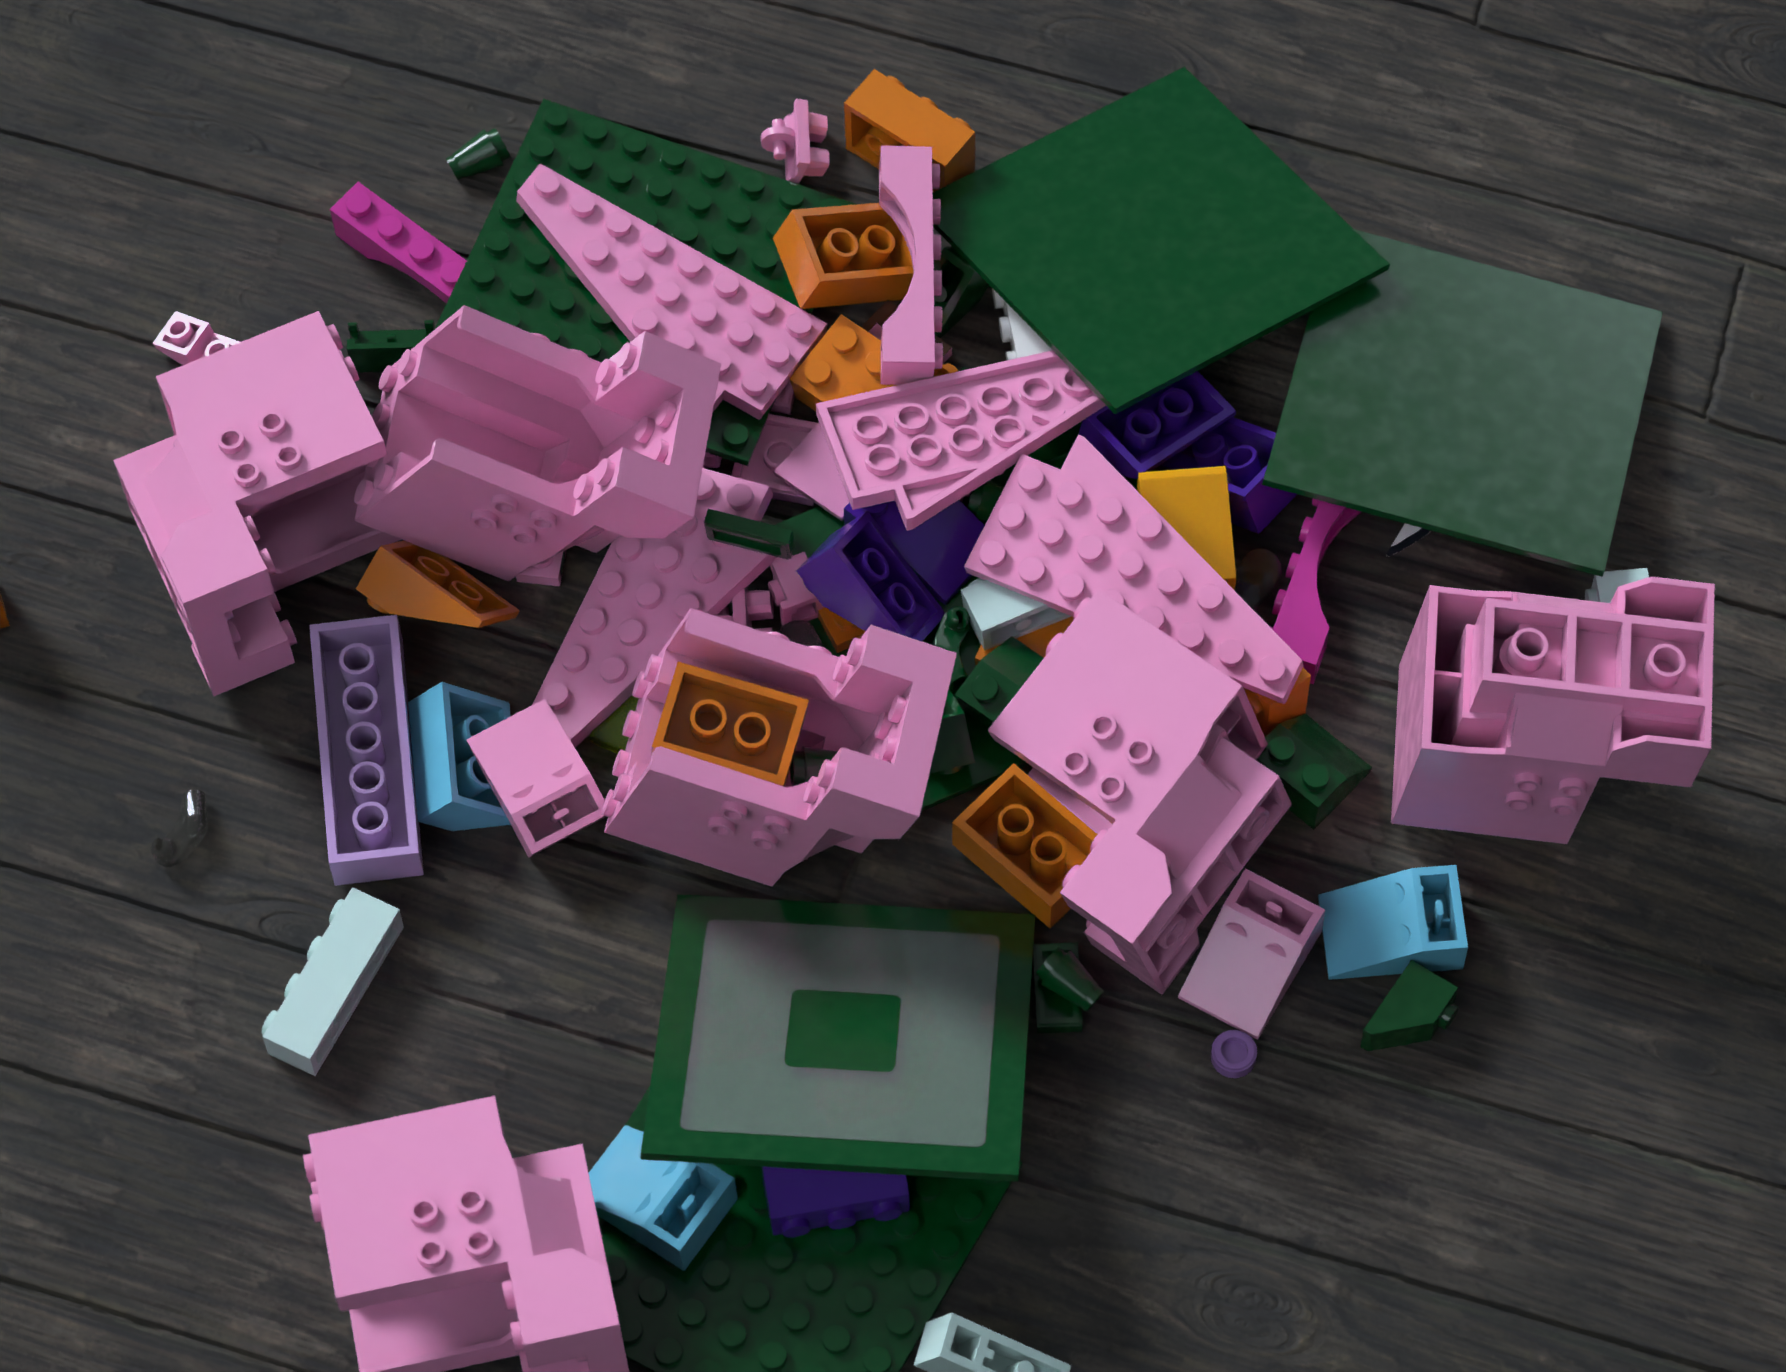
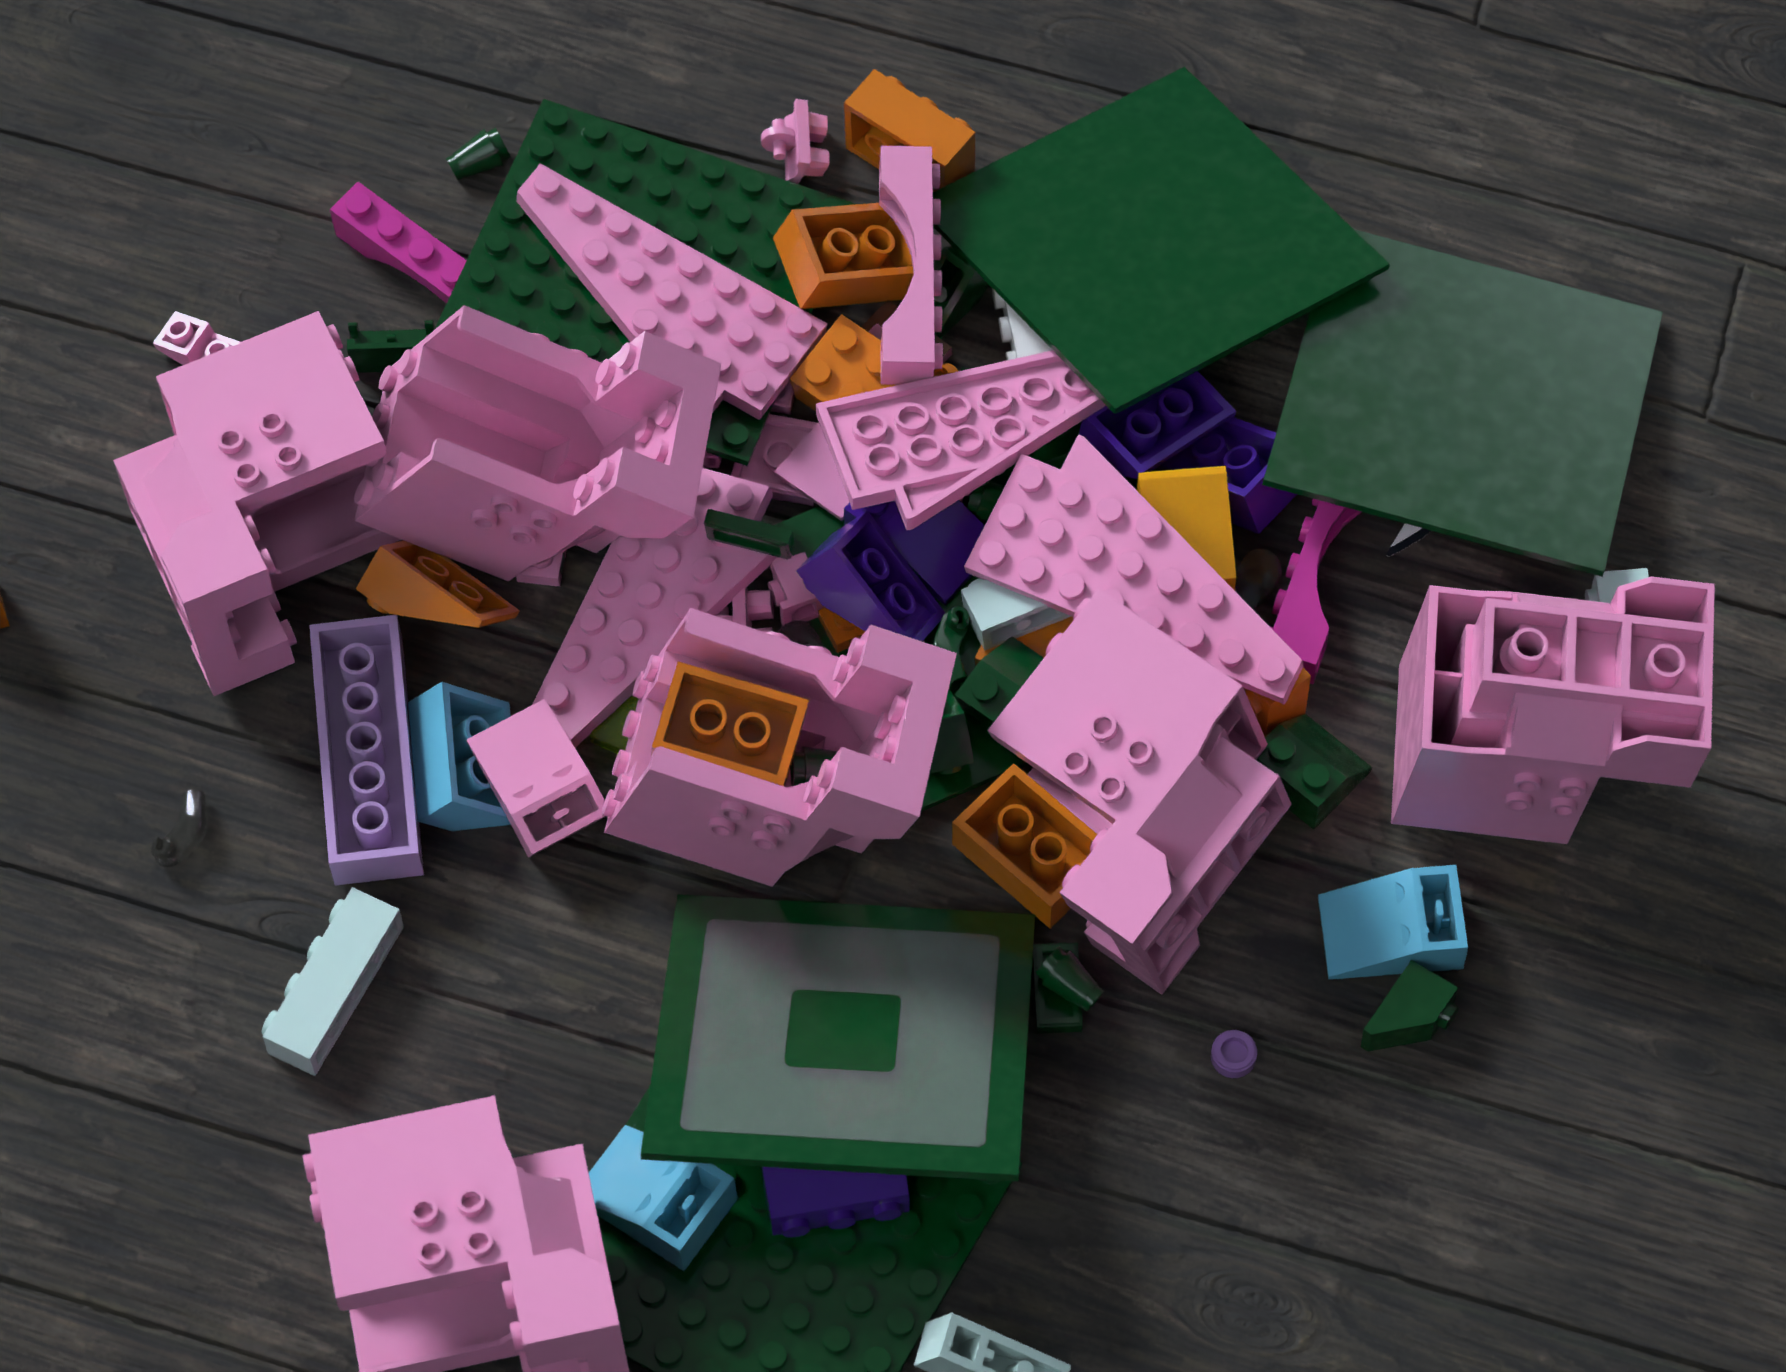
(1252, 953): bright pink slope -> none

